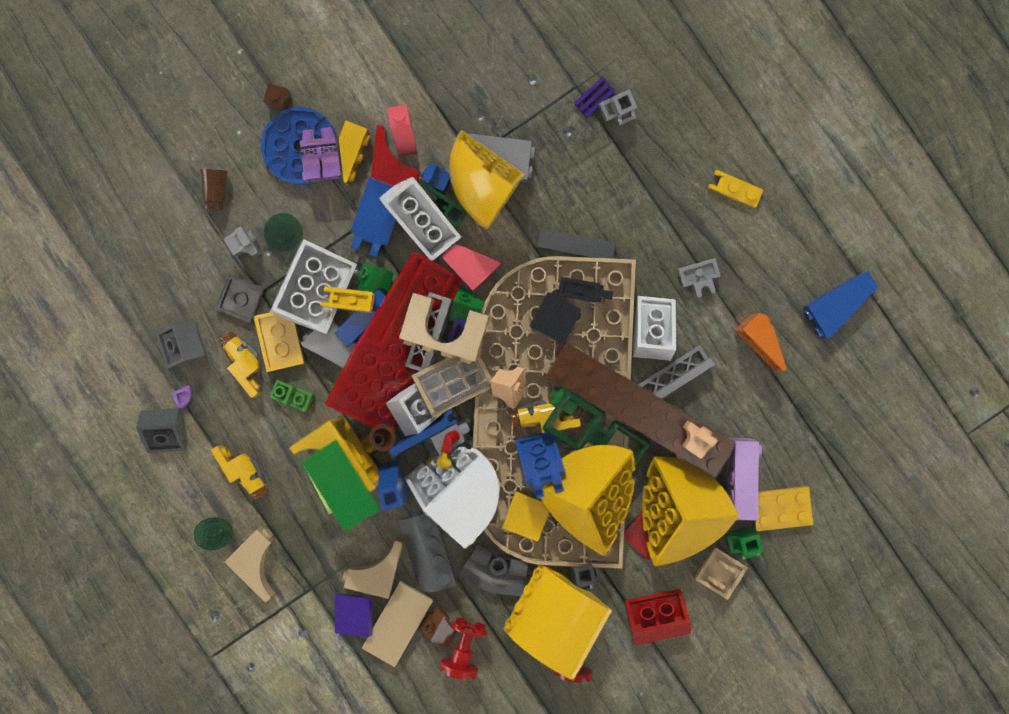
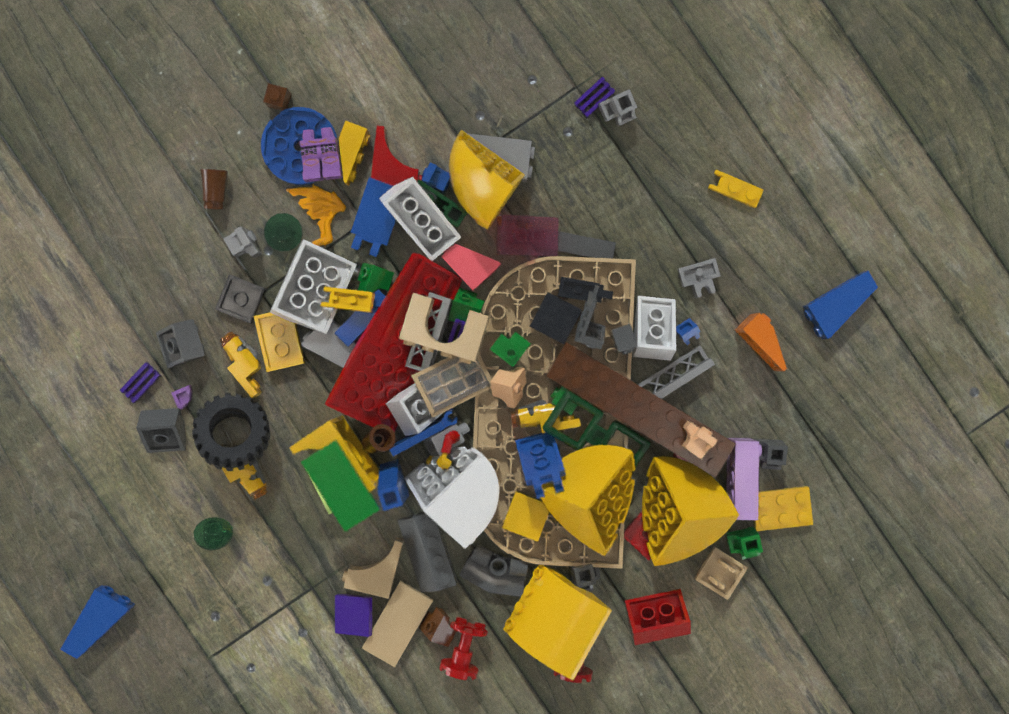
(96, 619): none -> blue slope
(129, 394): none -> dark purple tile
(224, 408): none -> black tyre
(249, 562): tan arch -> none
(292, 395): bright green slope -> none
(321, 206): none -> light orange animal
(402, 129): coral slope -> none
(510, 349): none -> green brick
(527, 236): none -> clear pink slope
(589, 332): none -> dark grey plate
(624, 339): none -> dark grey brick
(687, 330): none -> blue tile
(773, 453): none -> dark grey brick

